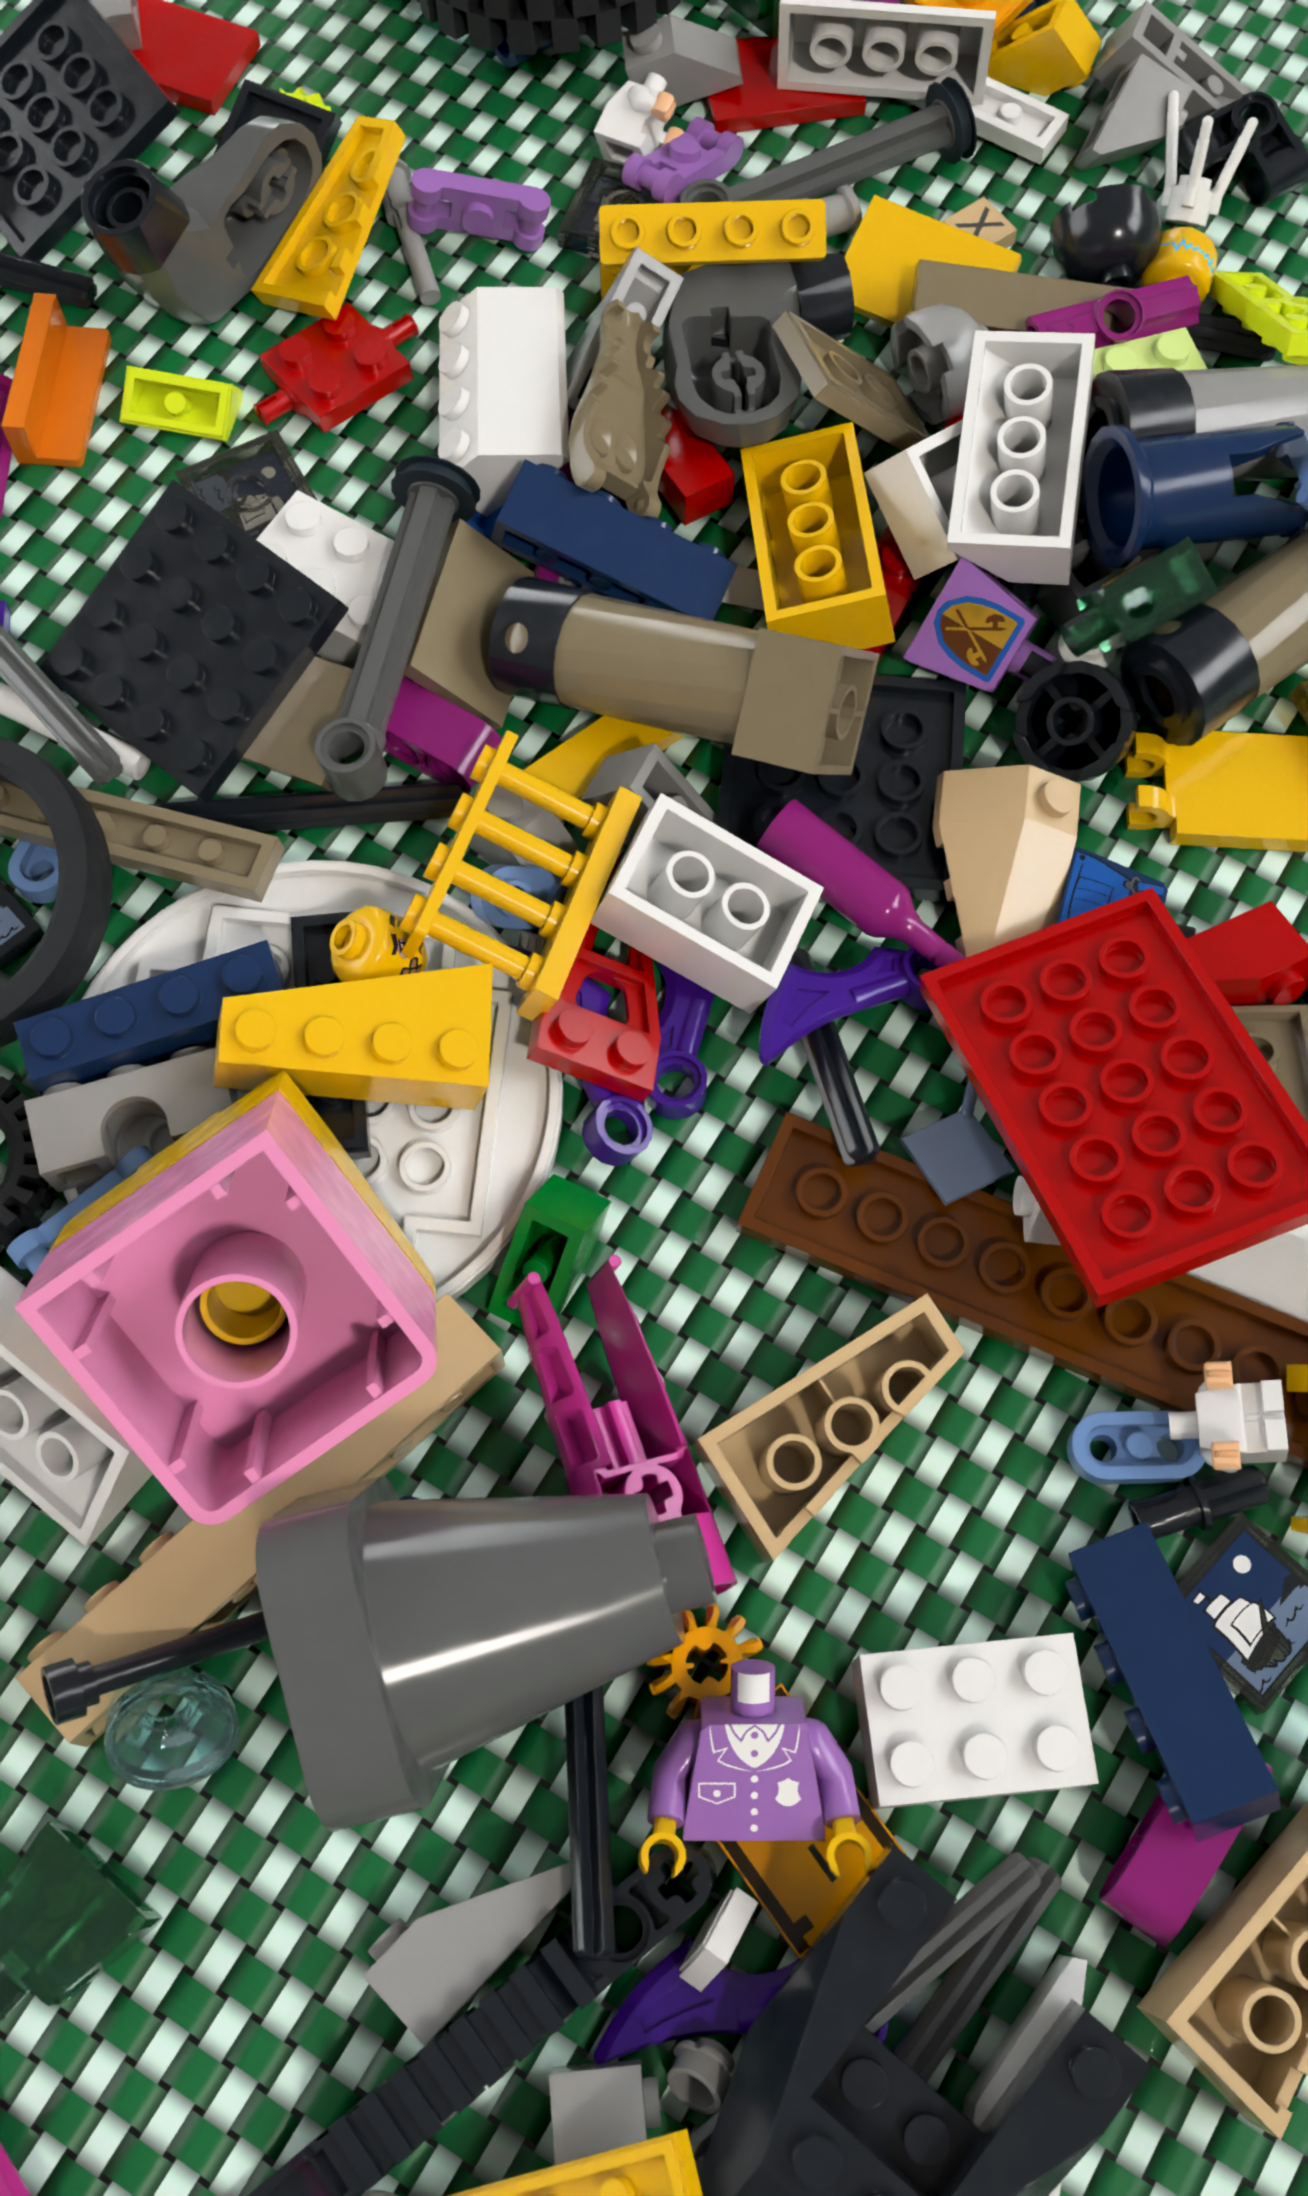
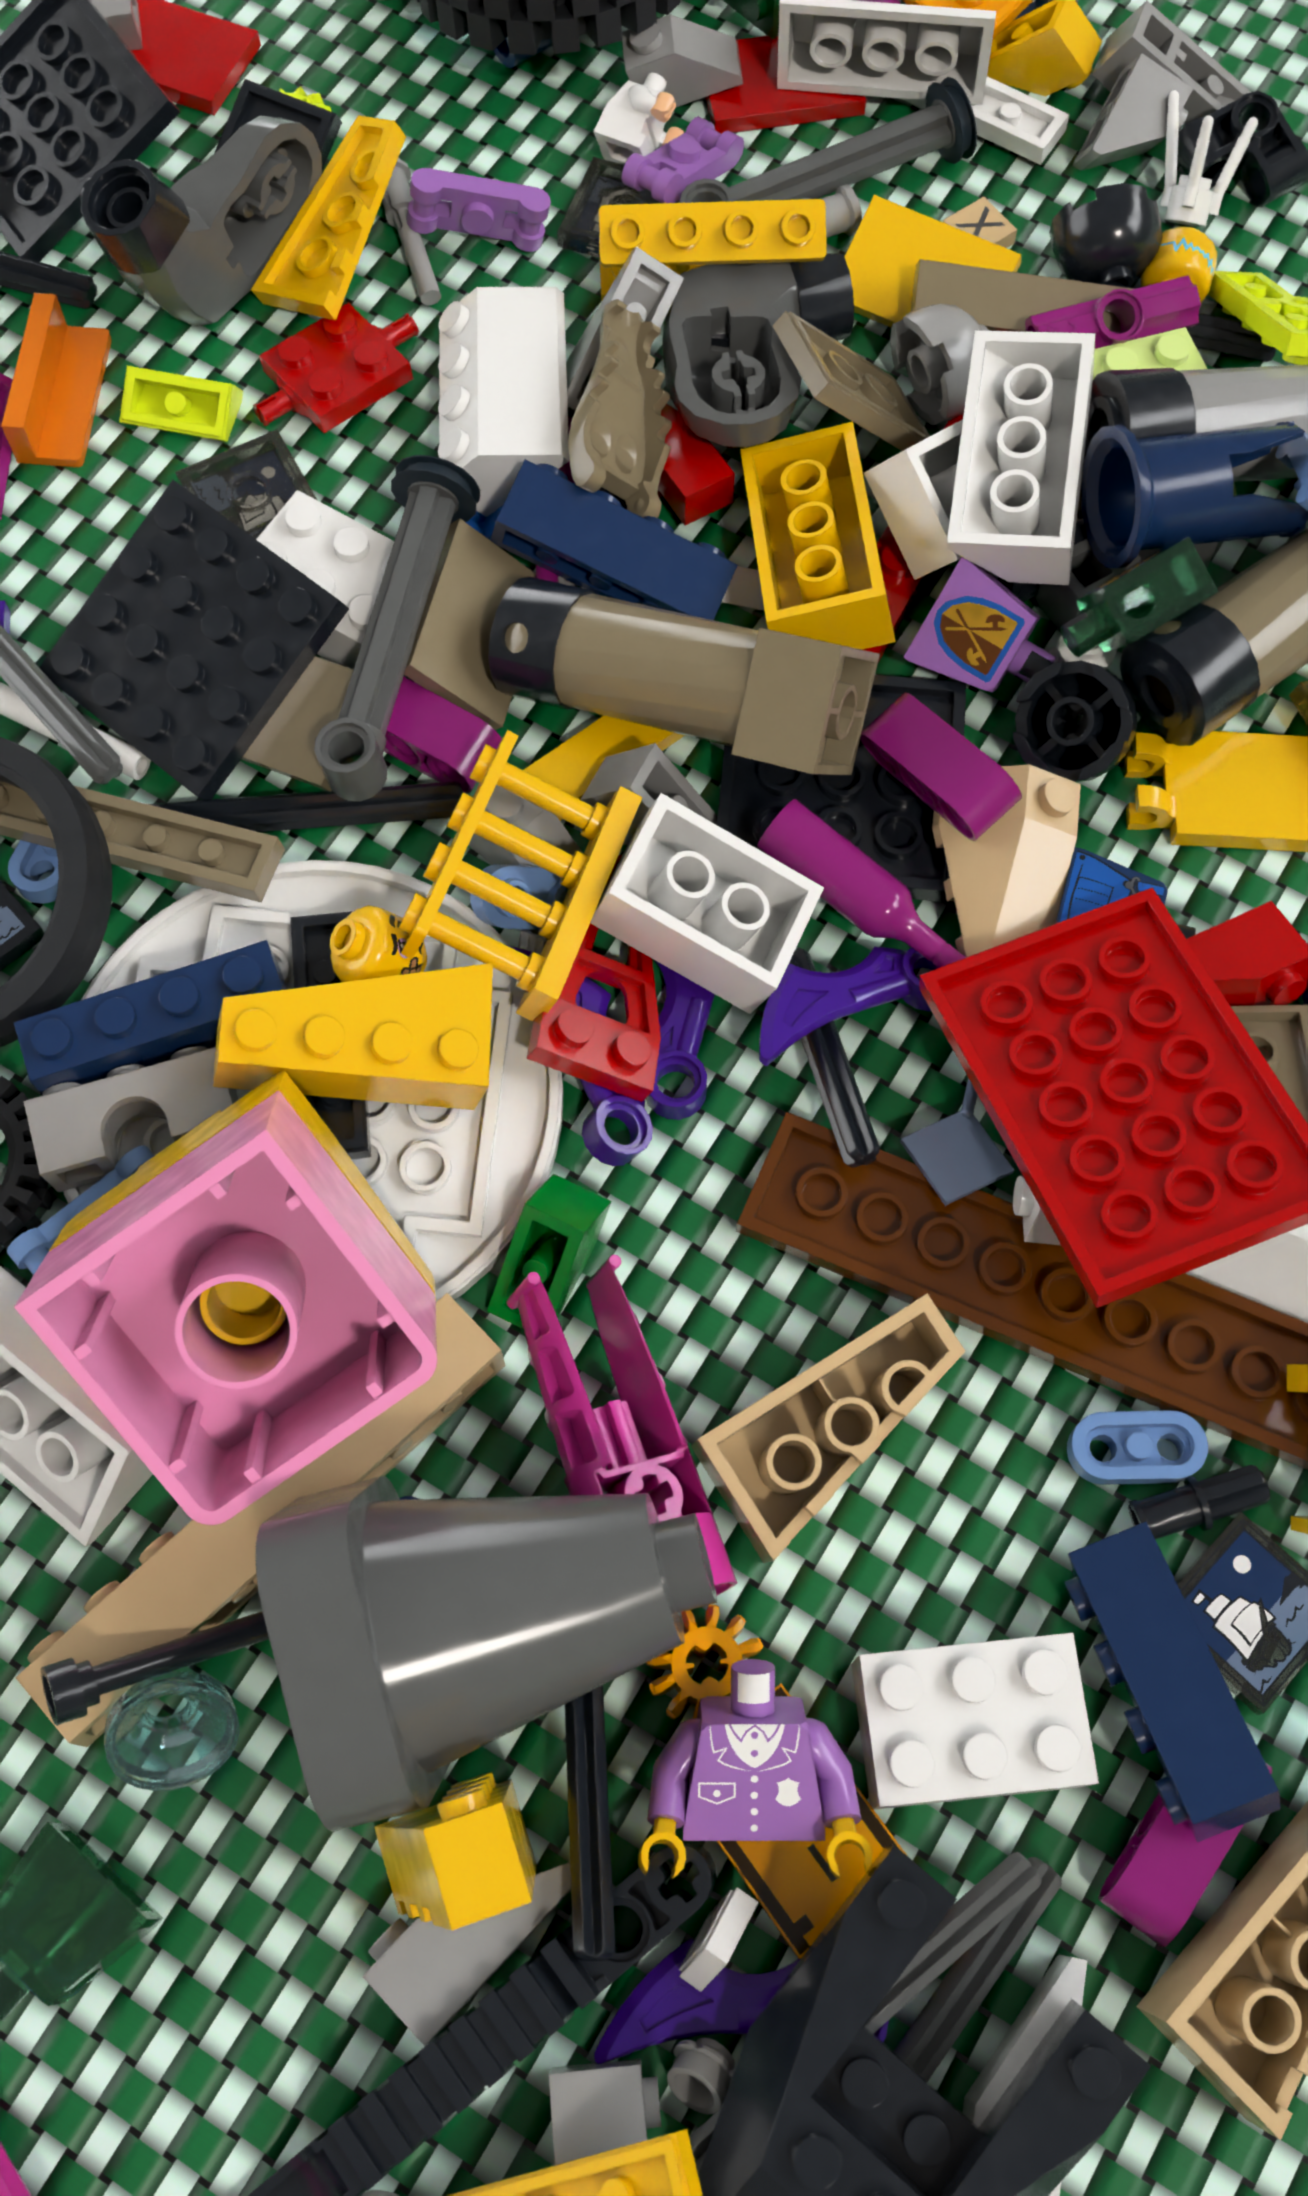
(461, 1855): none -> yellow wedge
(940, 766): none -> magenta beam
(1234, 1420): white piece -> none

